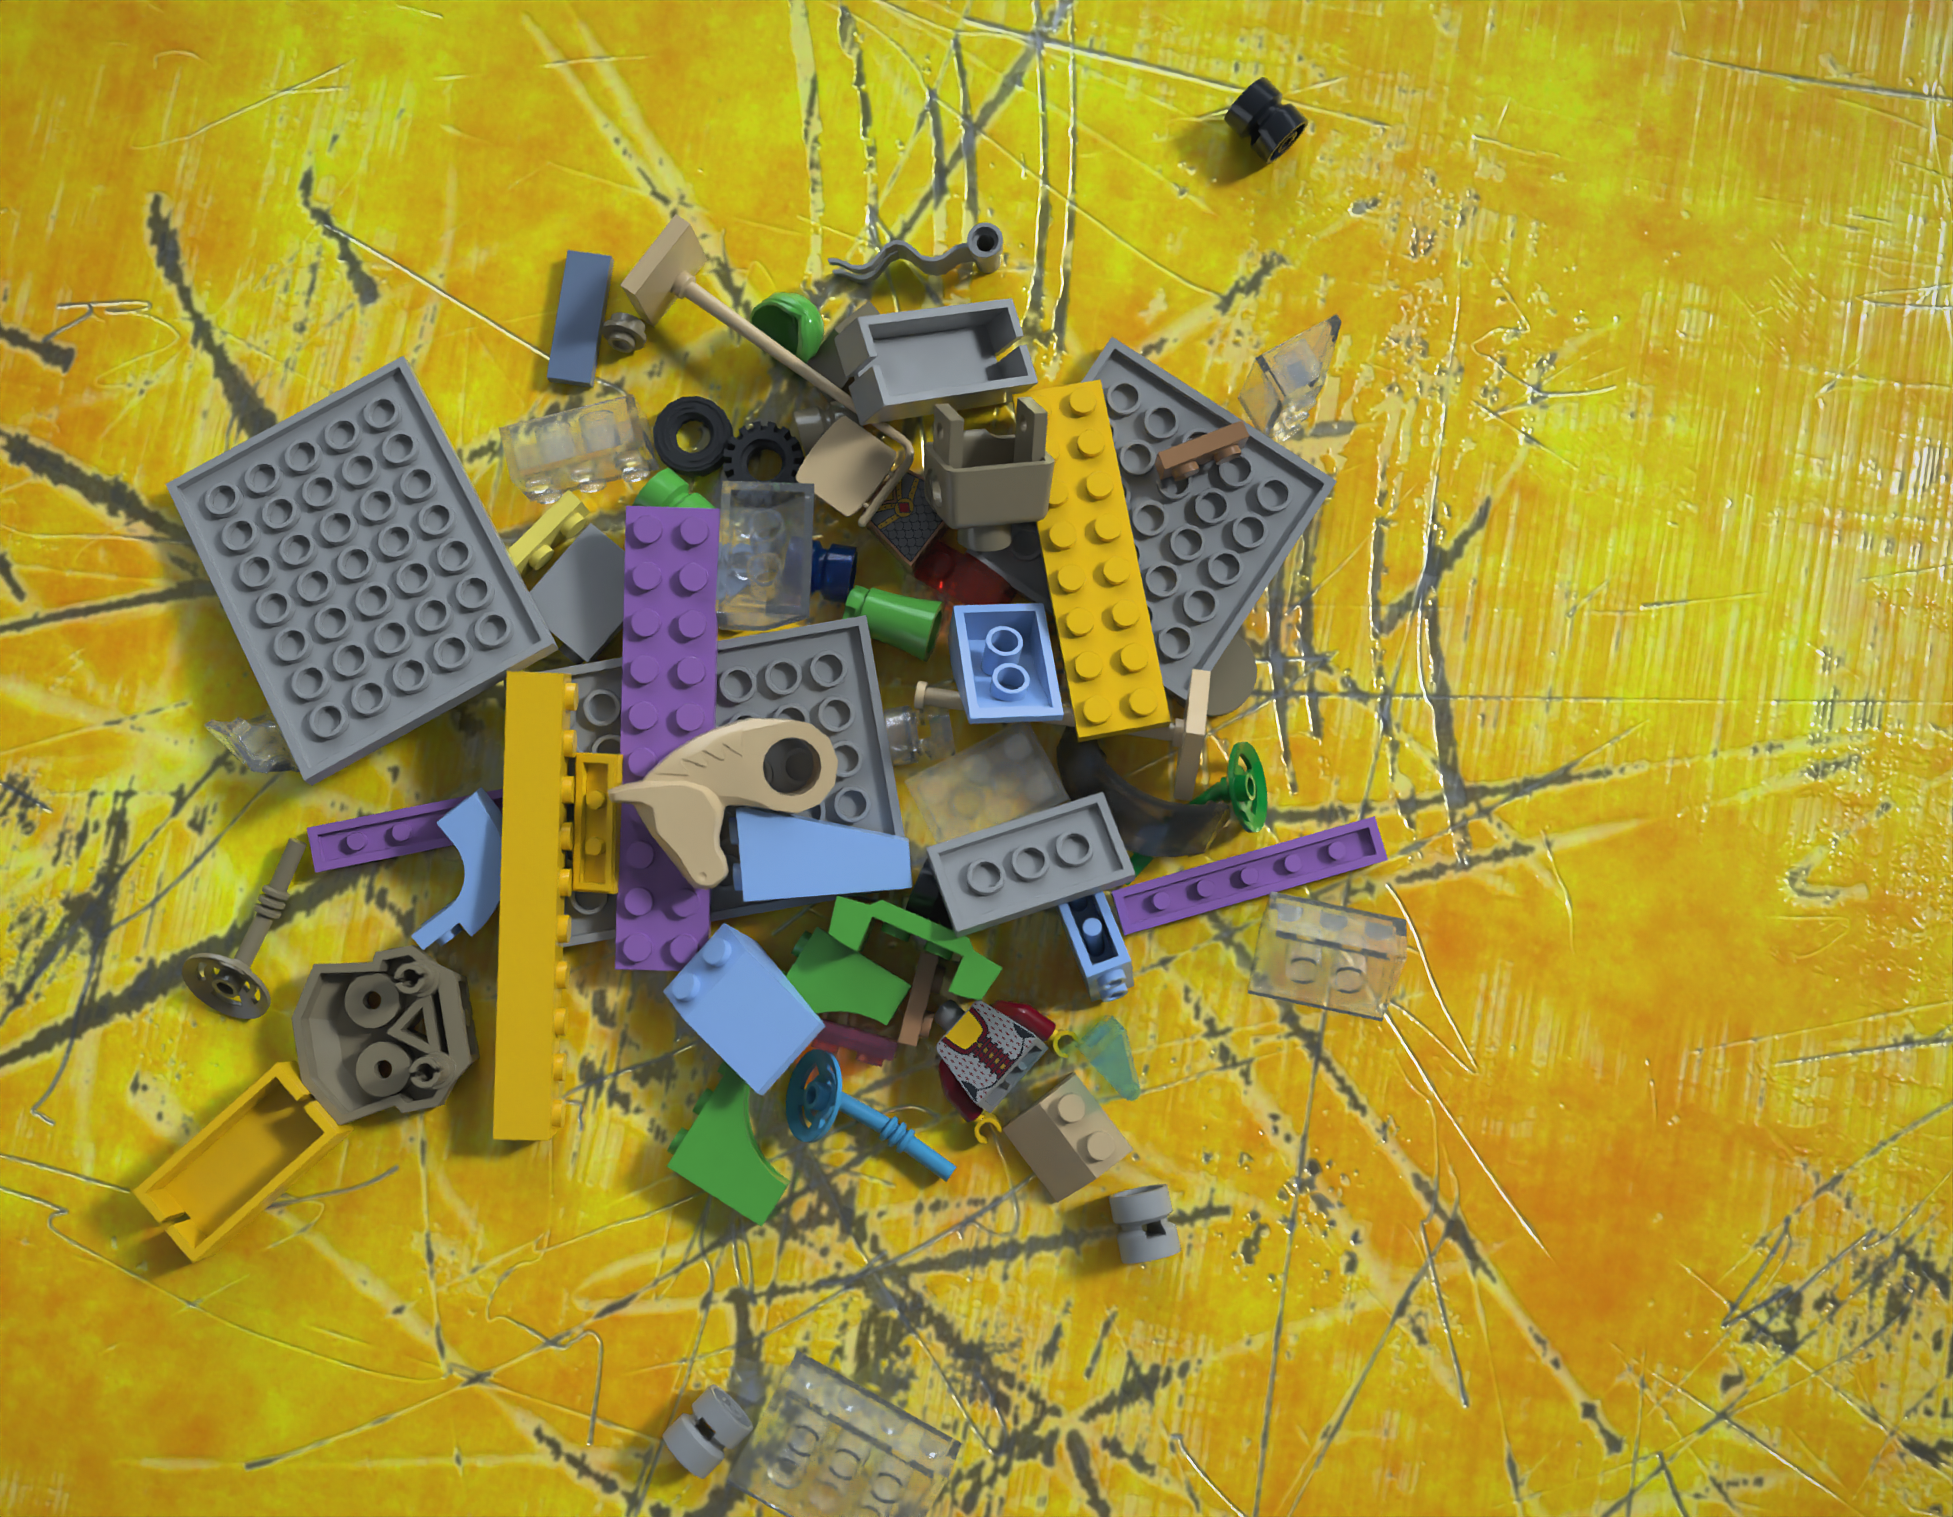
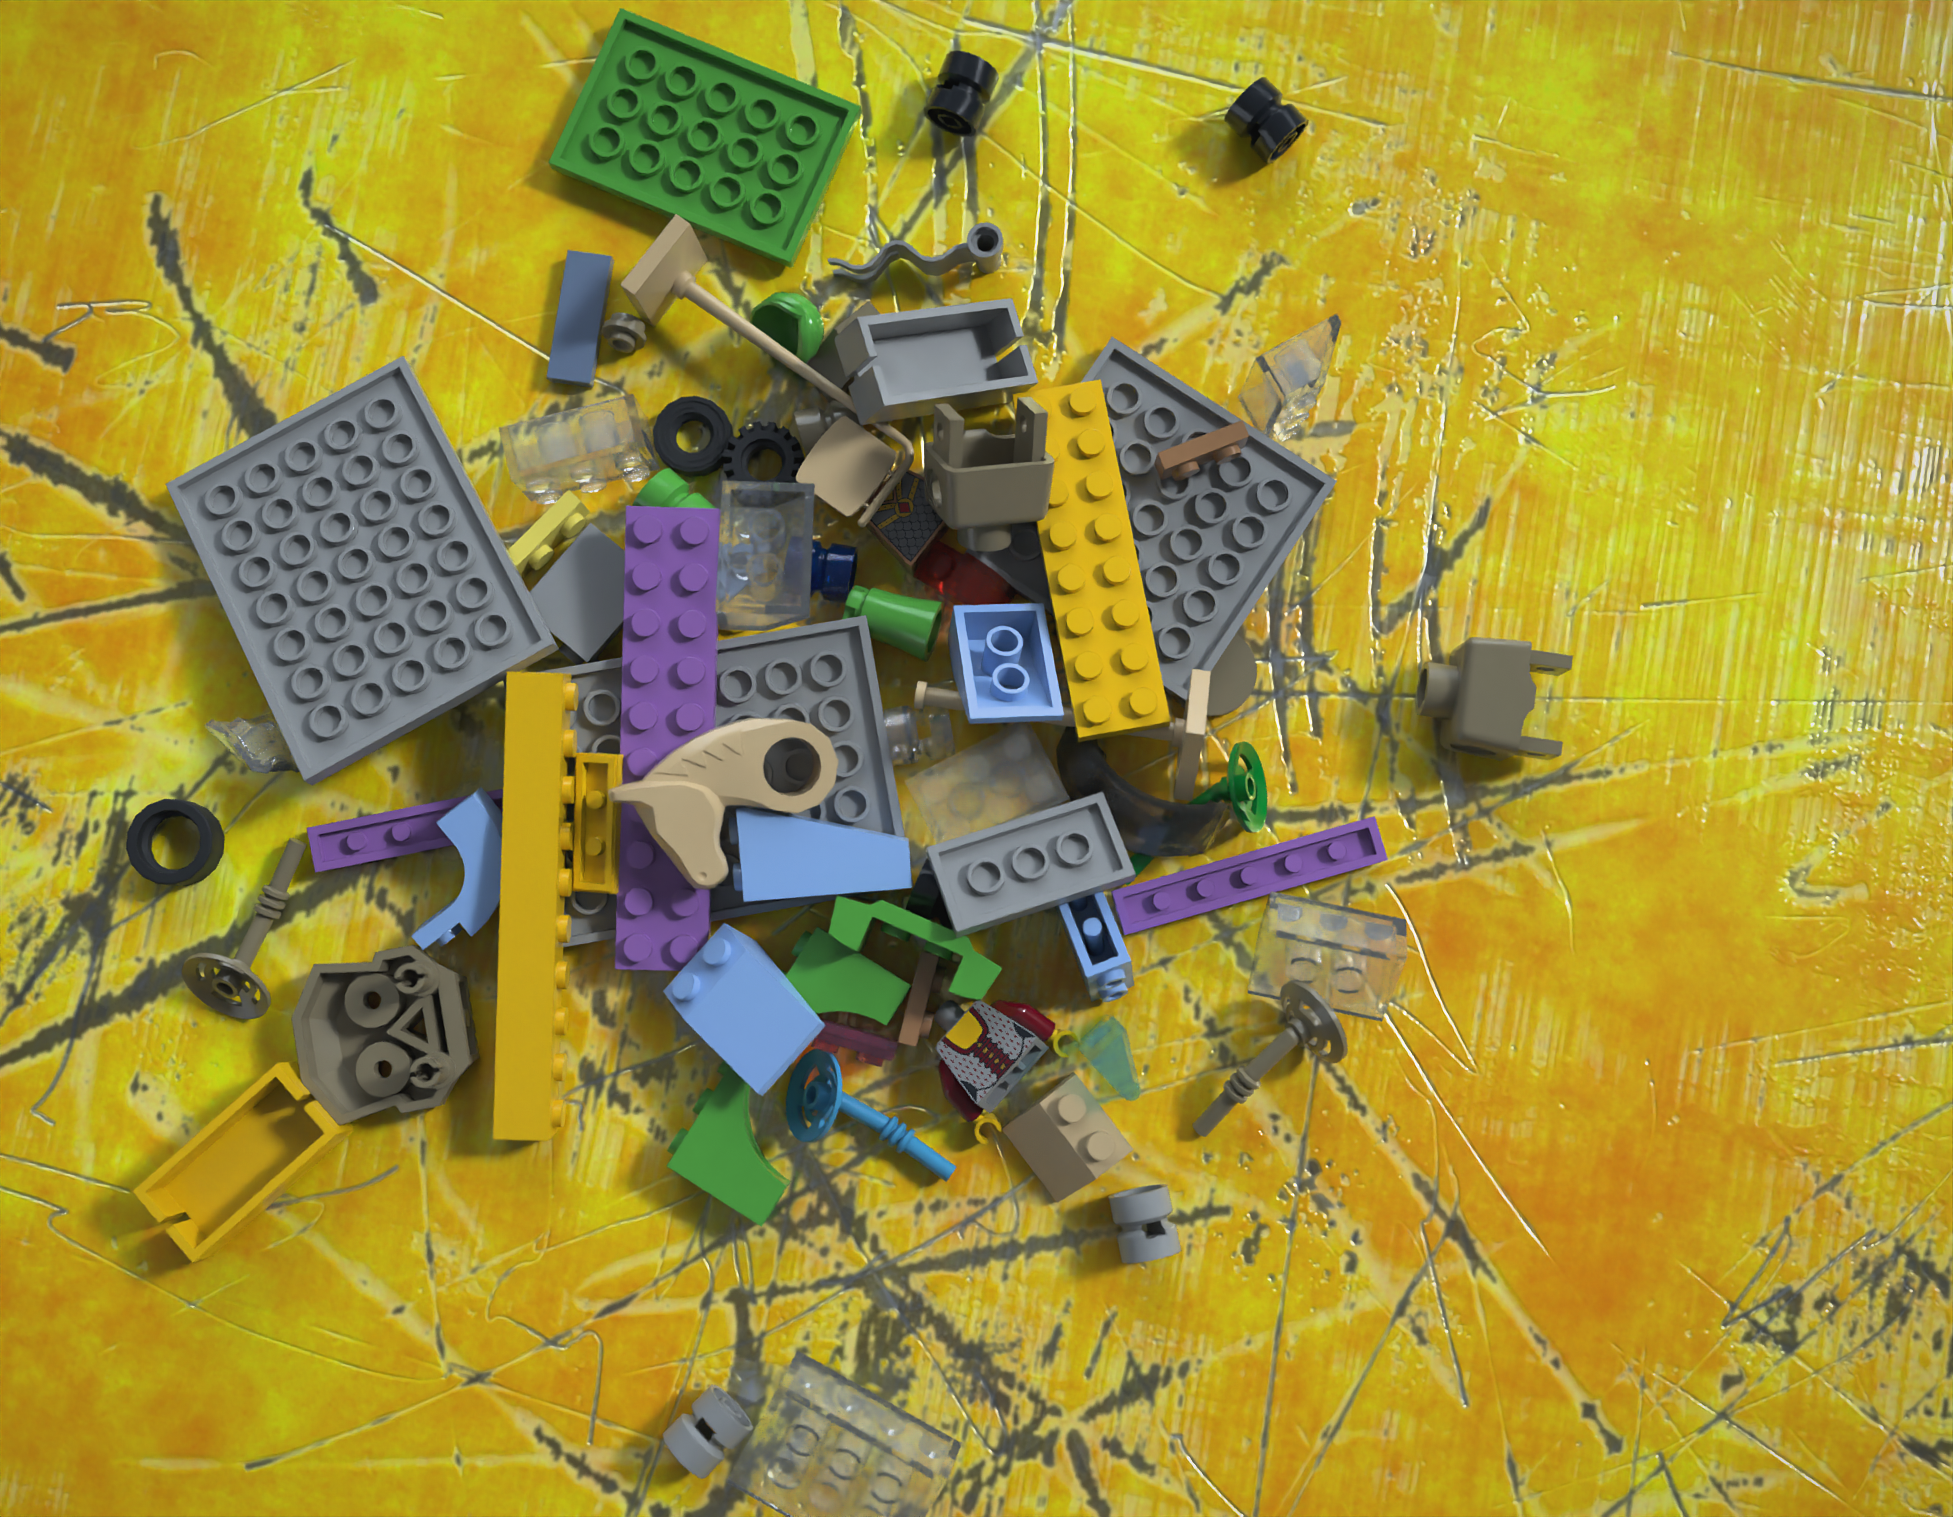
(140, 842): none -> black tyre
(705, 137): none -> bright green plate
(963, 89): none -> black wheel
(1299, 1030): none -> dark tan dish
(1488, 696): none -> dark tan piece

